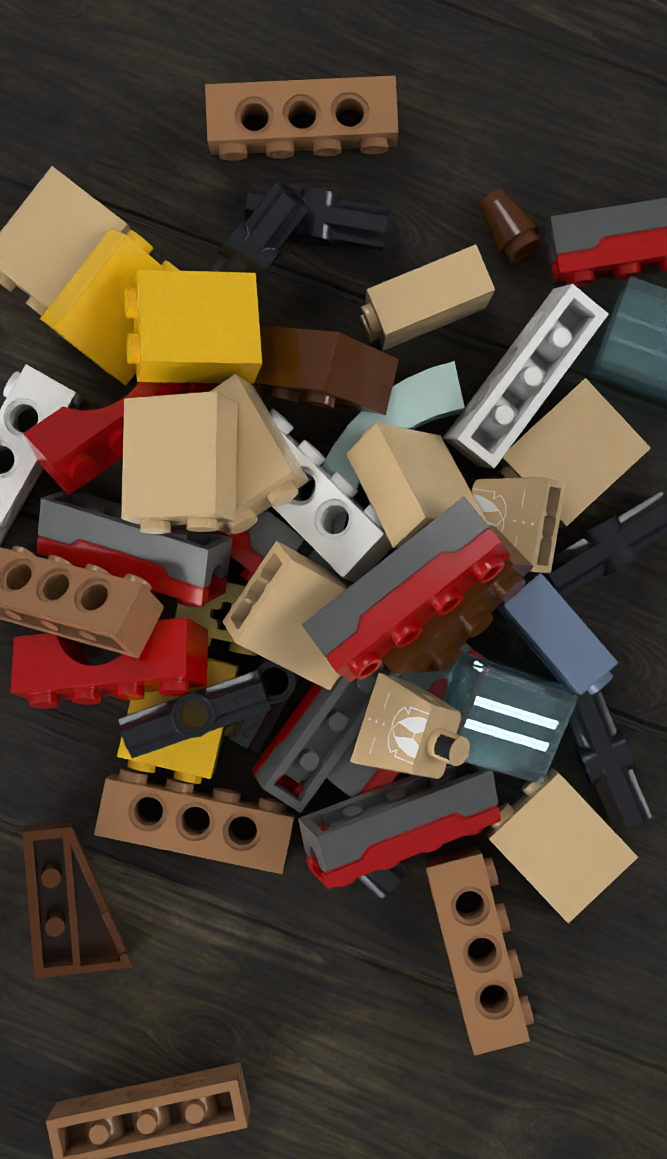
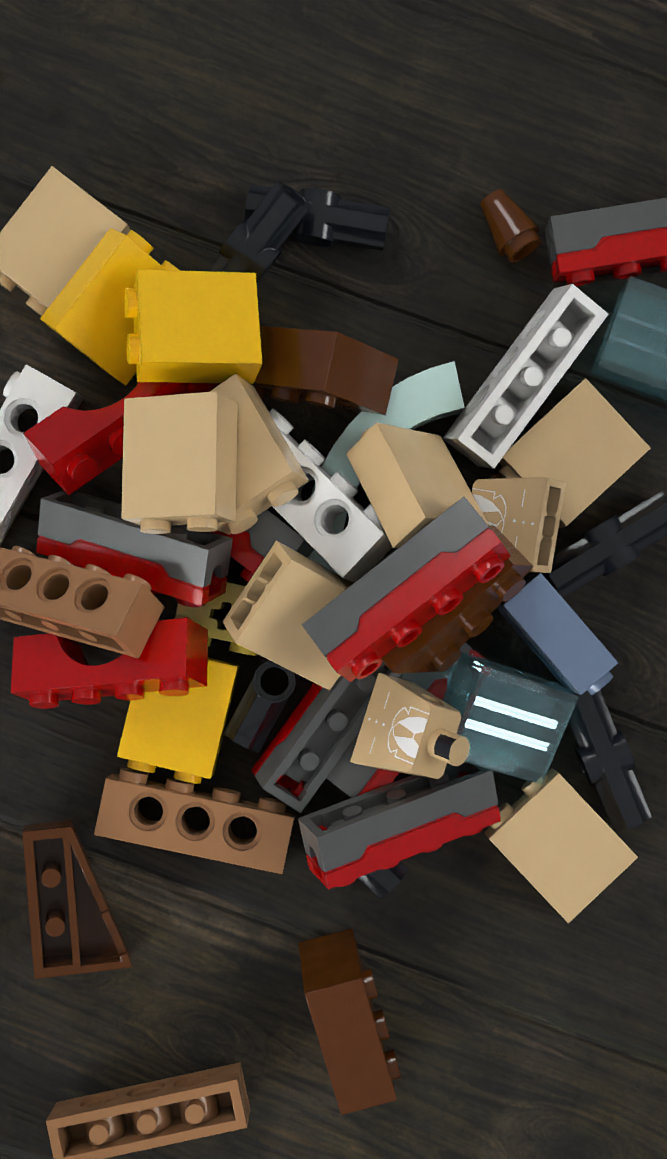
(165, 724): black piece -> none
(279, 101): medium nougat brick -> none
(346, 1022): none -> reddish brown wedge
(427, 298): tan brick -> none
(493, 1024): medium nougat brick -> none

